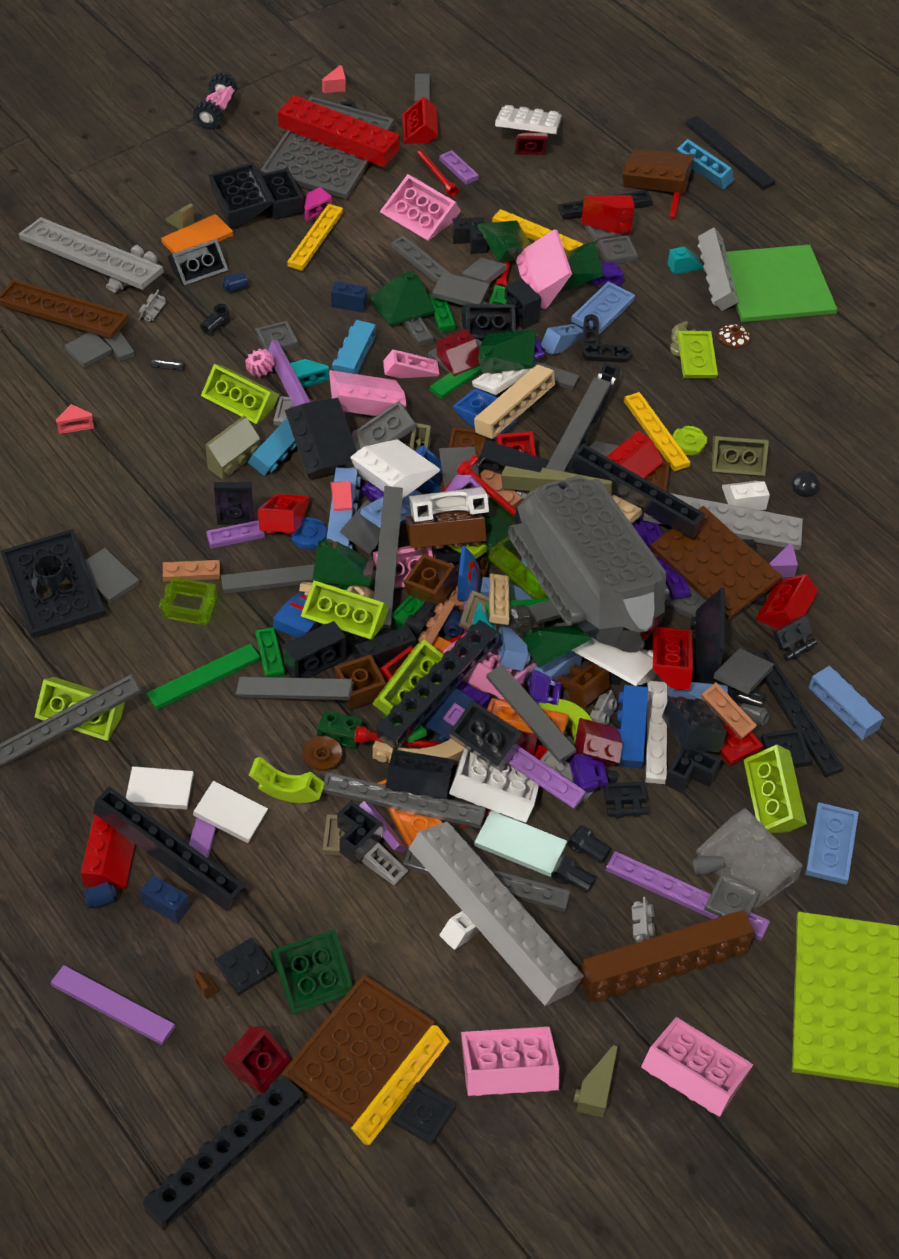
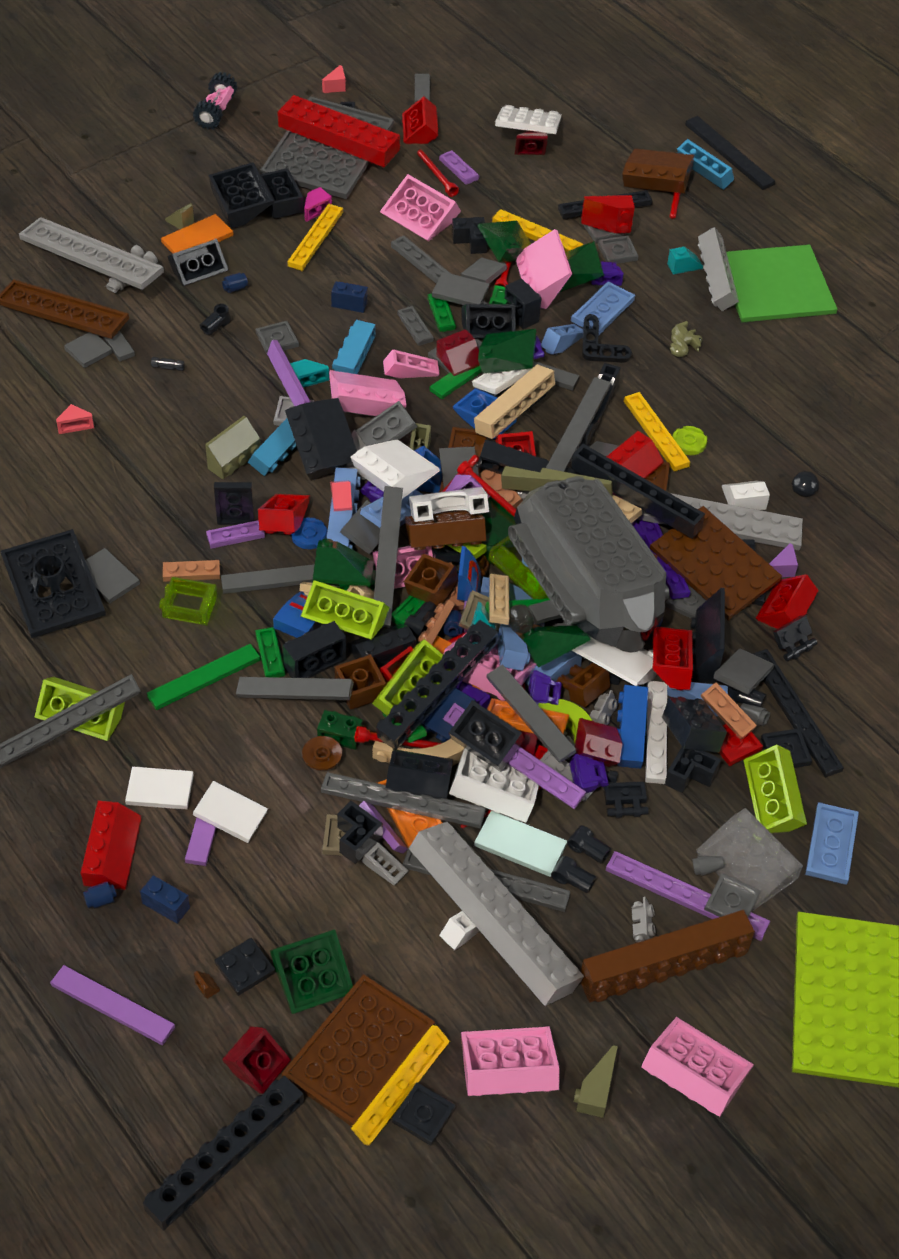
(148, 311): light grey hinge -> none
(168, 848): black brick -> none
(239, 394): lime slope -> none
(260, 363): bright pink gear -> none
(286, 787): lime arch -> none
(402, 299): dark green slope -> none
(697, 354): lime plate -> none
(733, 336): reddish brown dish -> none
(739, 455): olive slope -> none
(846, 702): medium blue brick -> none

